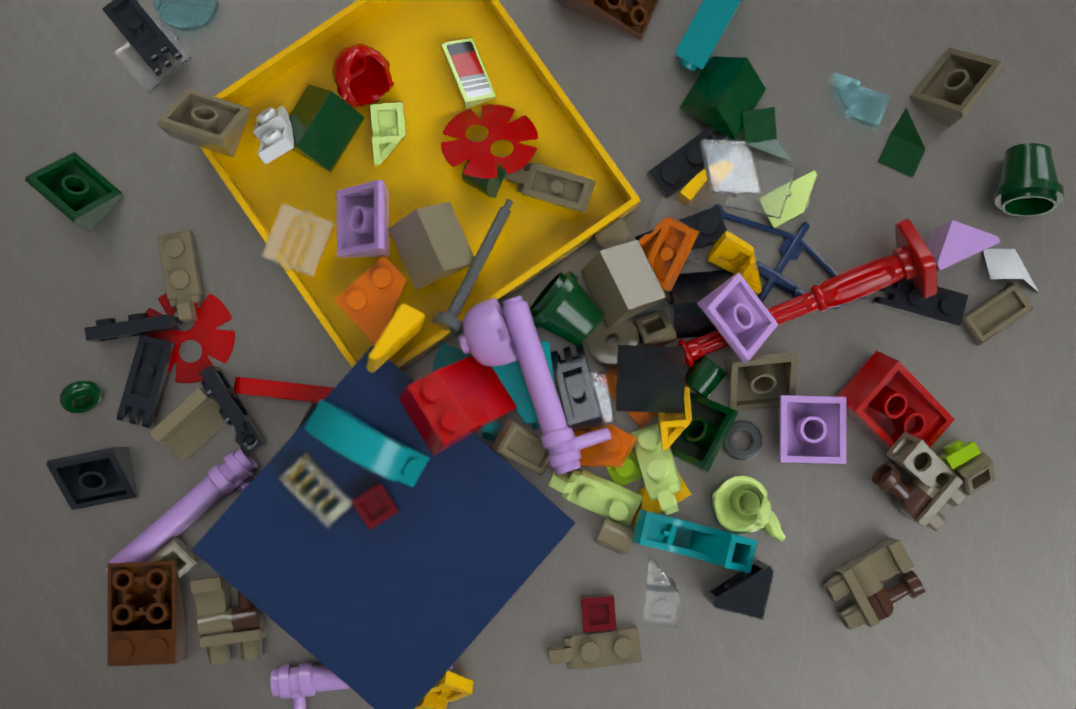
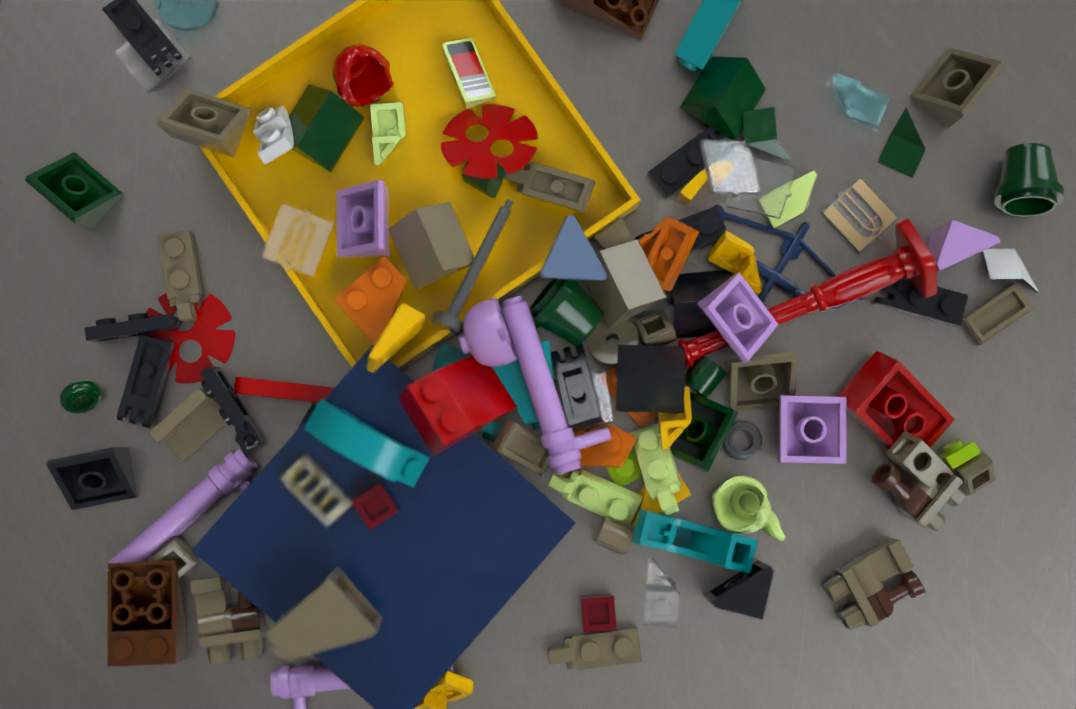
(324, 619): none -> dark tan slope
(572, 256): none -> sand blue piece
(859, 215): none -> piece

